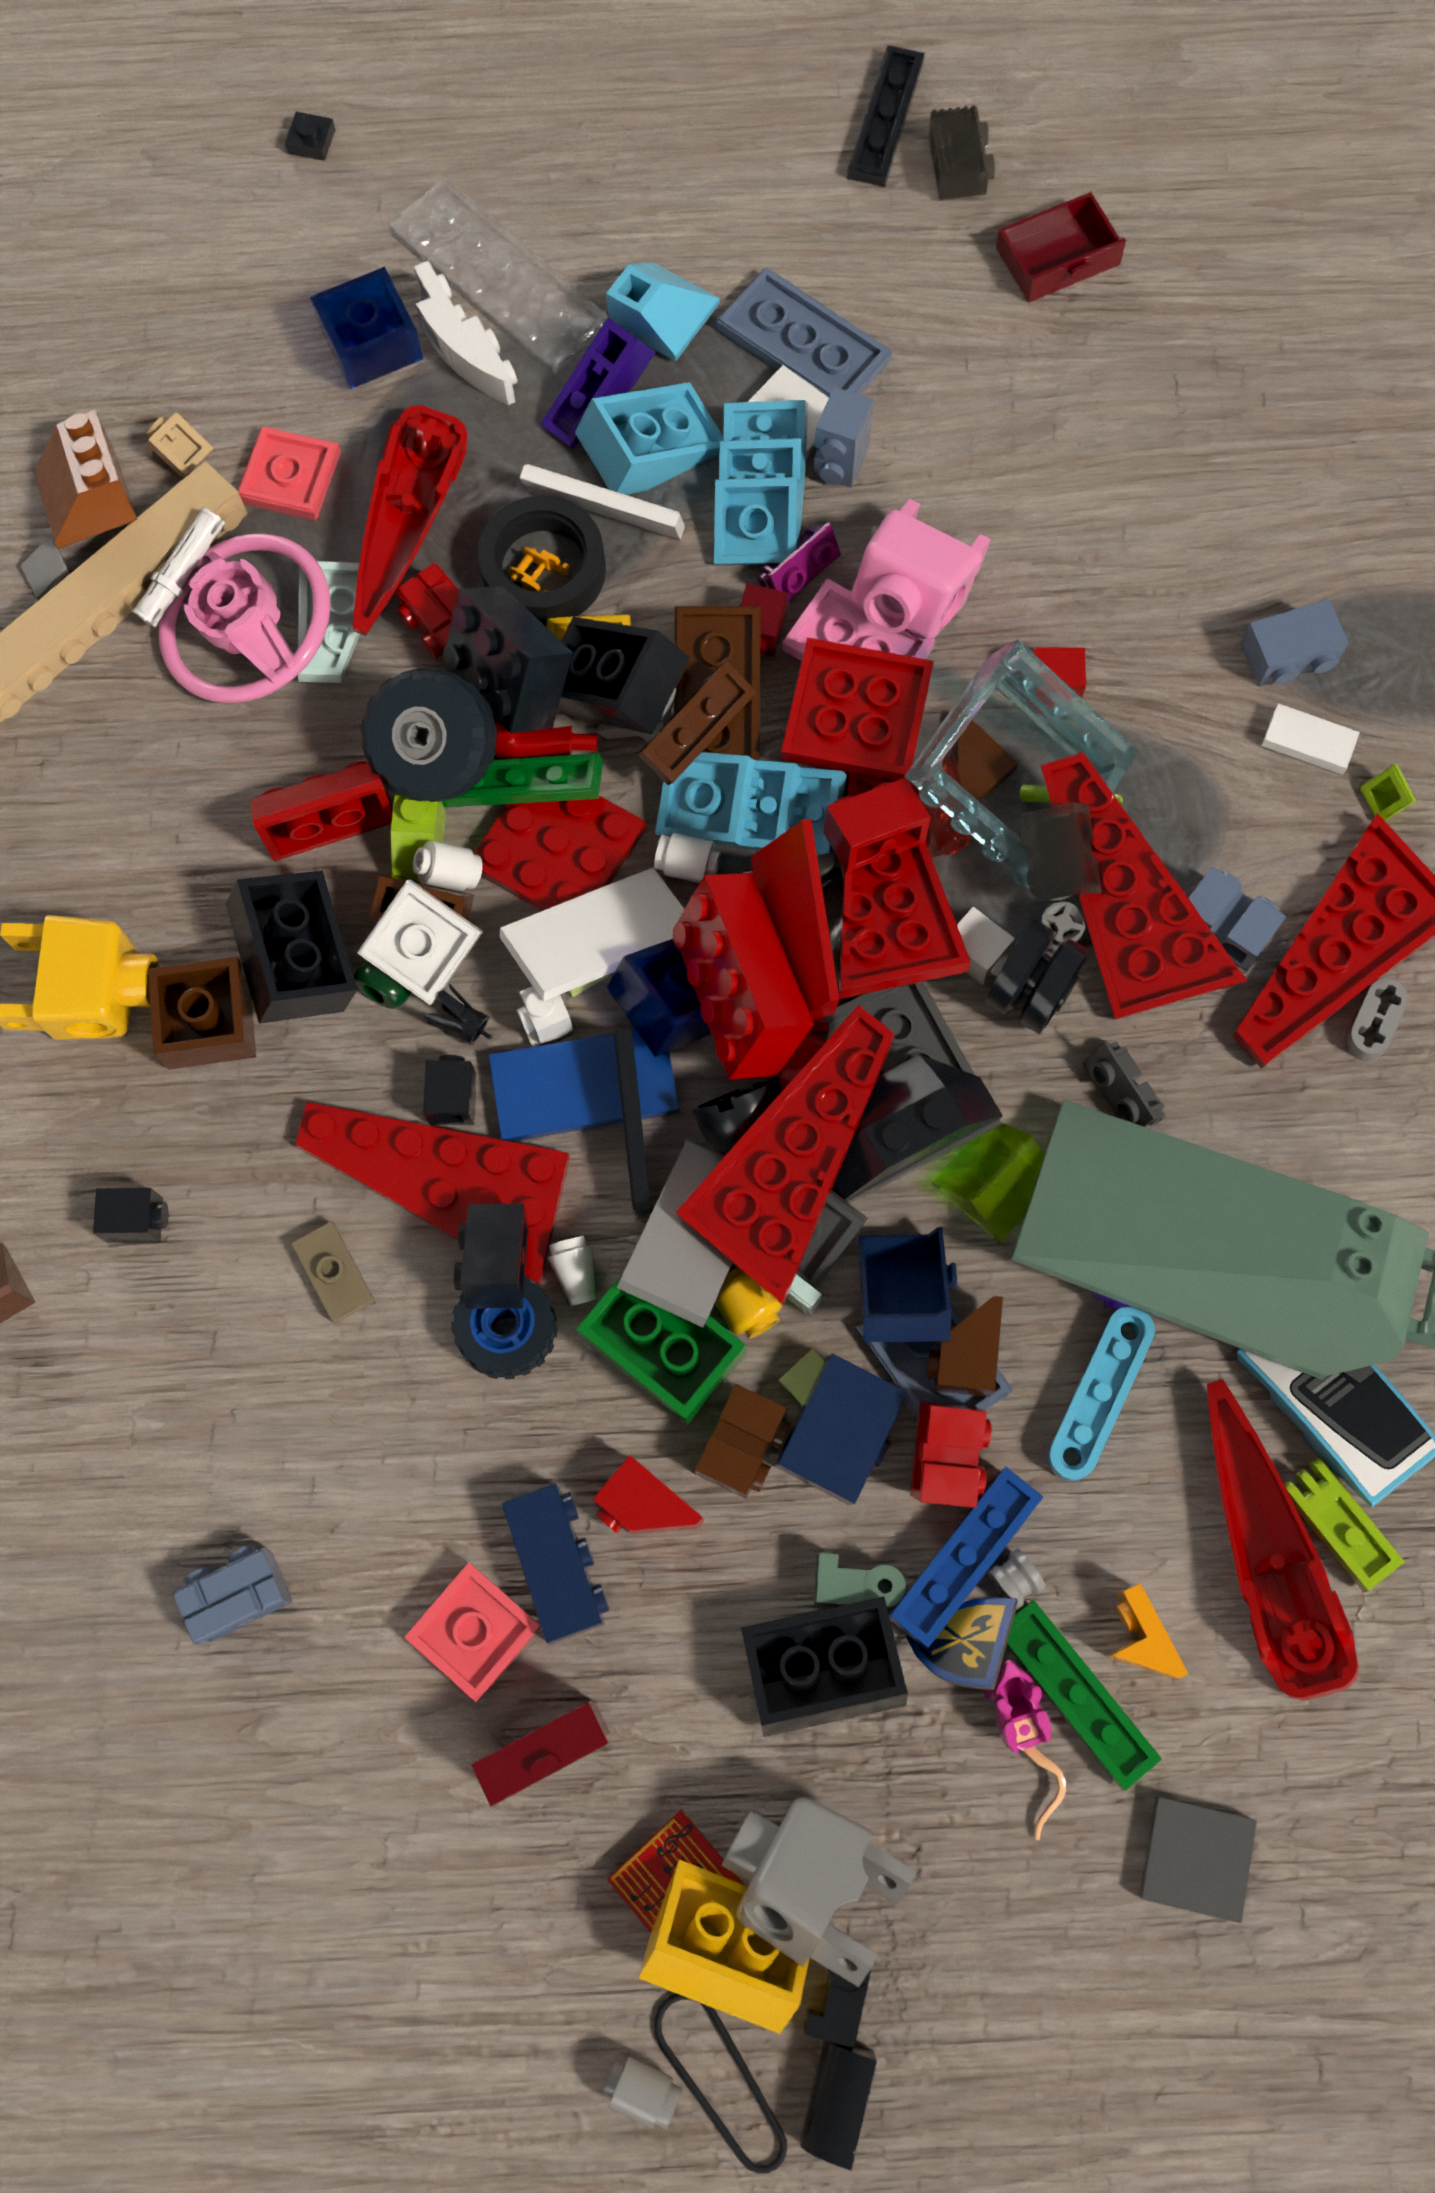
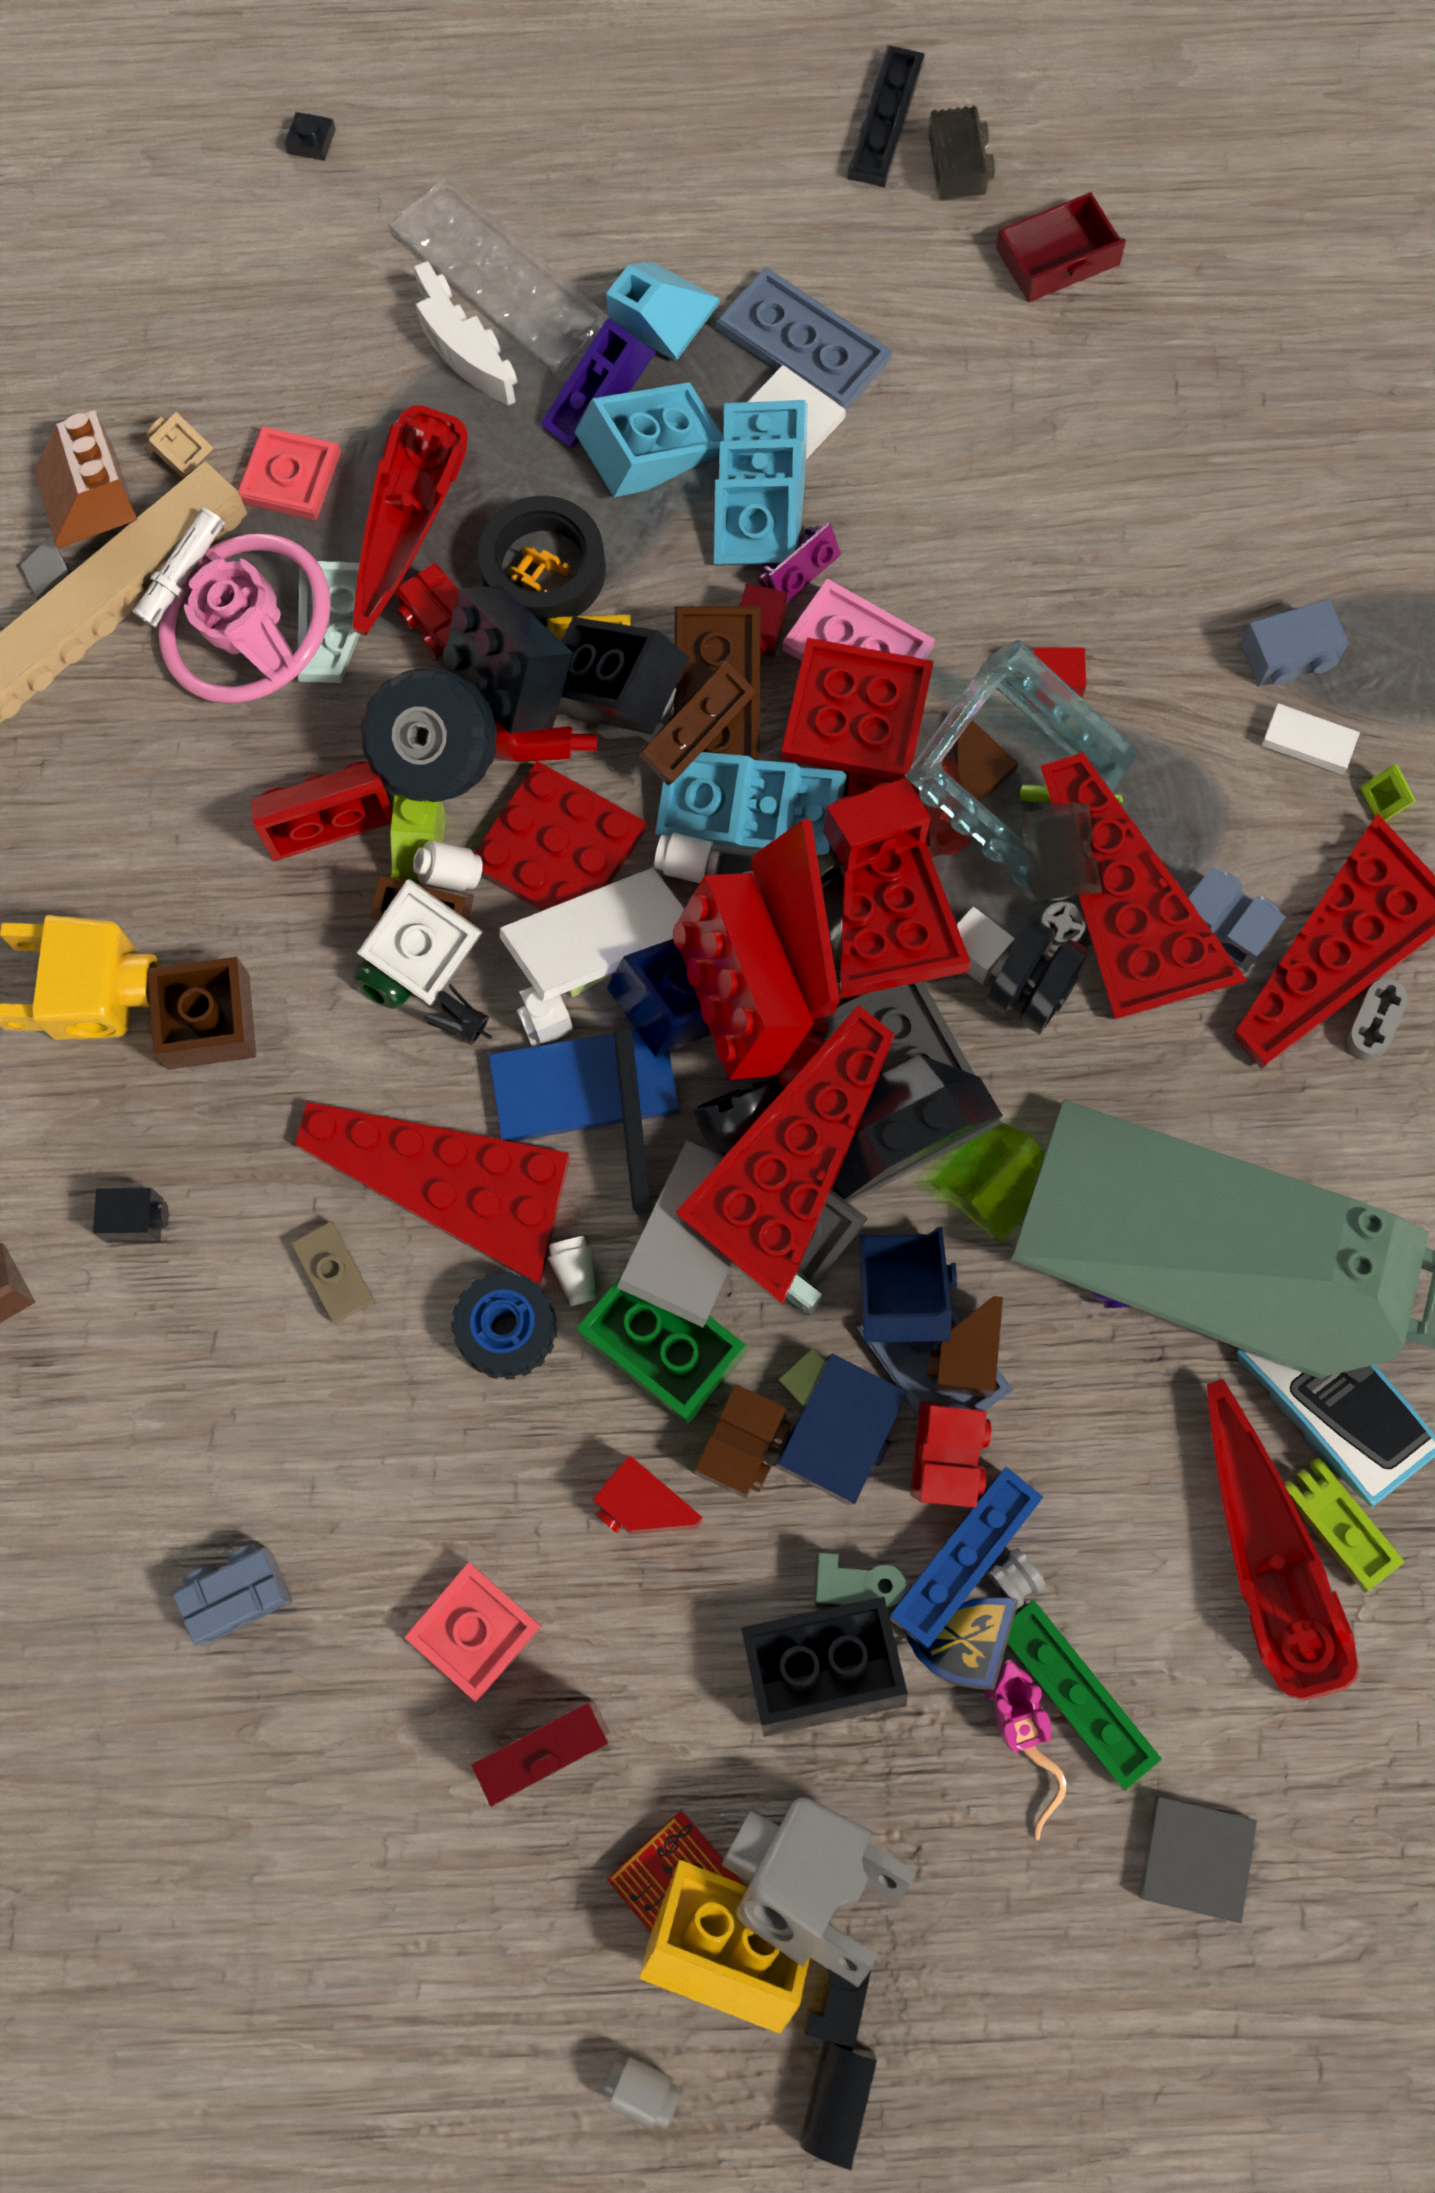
(290, 946): black brick -> none
(367, 327): clear blue brick -> none
(450, 1091): black brick -> none
(493, 1256): black brick -> none
(535, 781): green tile -> none
(555, 1563): dark blue brick -> none
(603, 501): white tile -> none
(746, 1305): yellow head -> none
(759, 2169): black piece -> none
(842, 437): sand blue brick -> none
(915, 574): bright pink piece -> none
(1101, 1393): medium azure plate -> none
(1114, 1074): dark grey hinge -> none
(1153, 1648): light orange slope -> none

